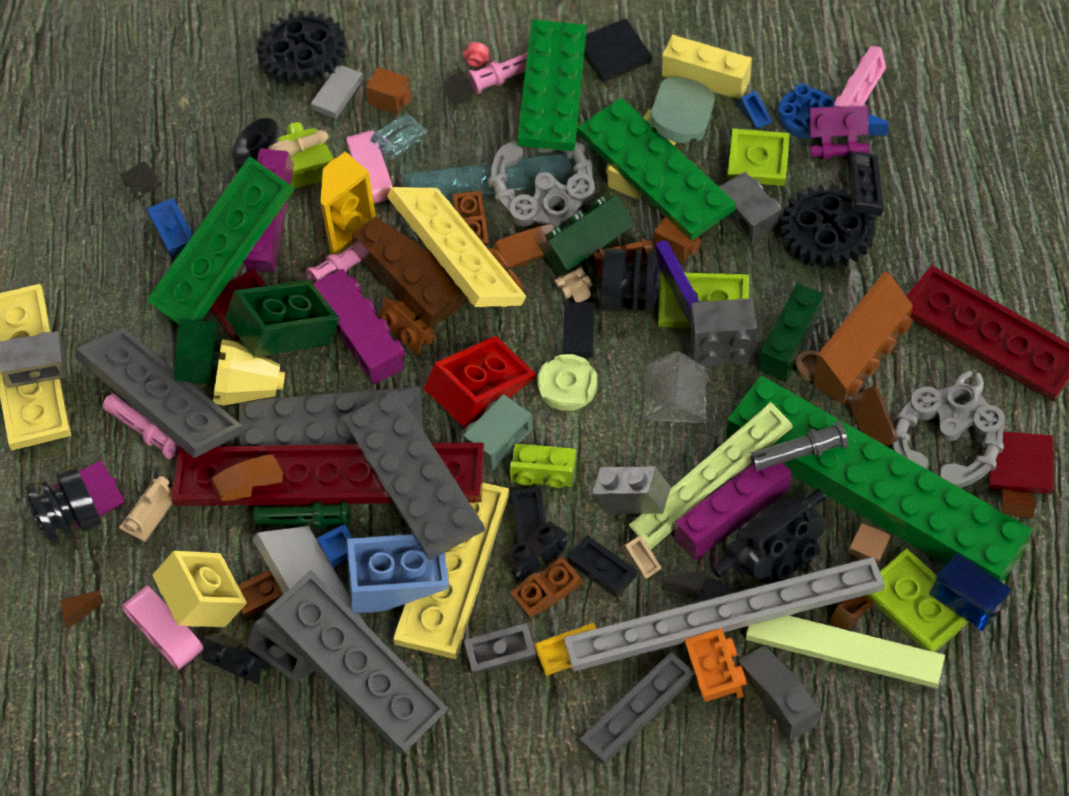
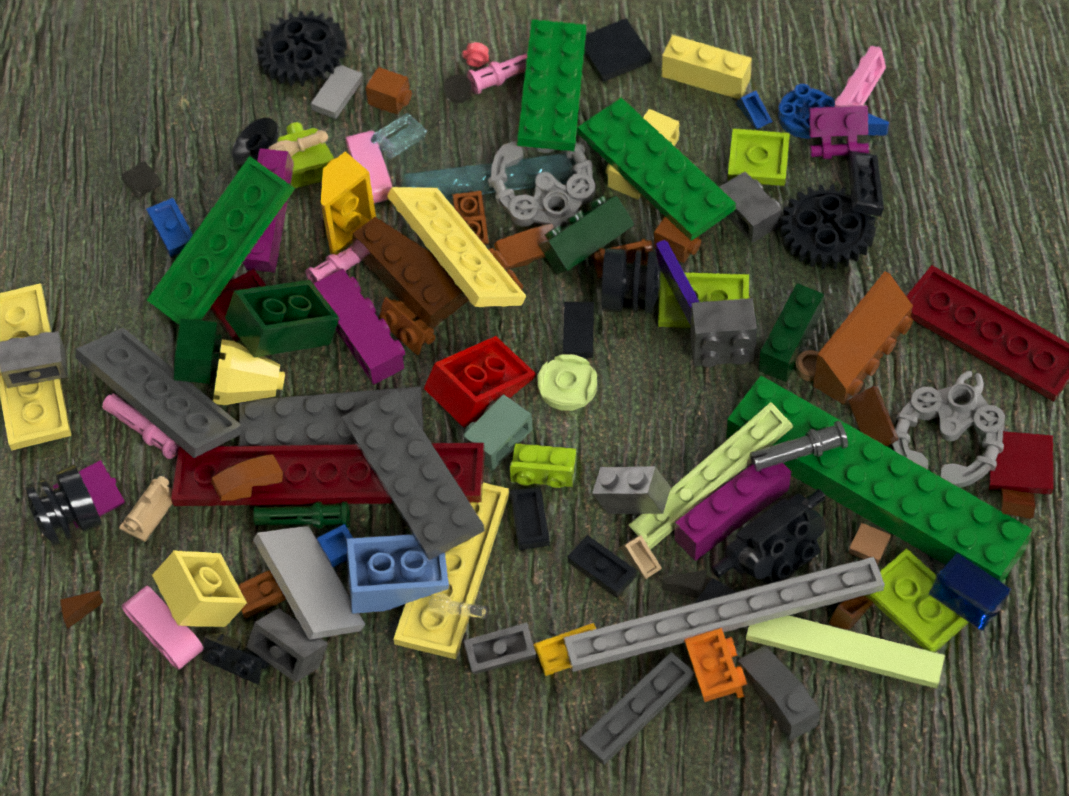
(356, 662): dark grey plate -> none
(442, 606): none -> clear bar
(545, 541): black hinge -> none
(547, 588): dark orange slope -> none
(574, 285): tan piece -> none
(675, 390): clear slope -> none
(682, 109): sand green tile -> none

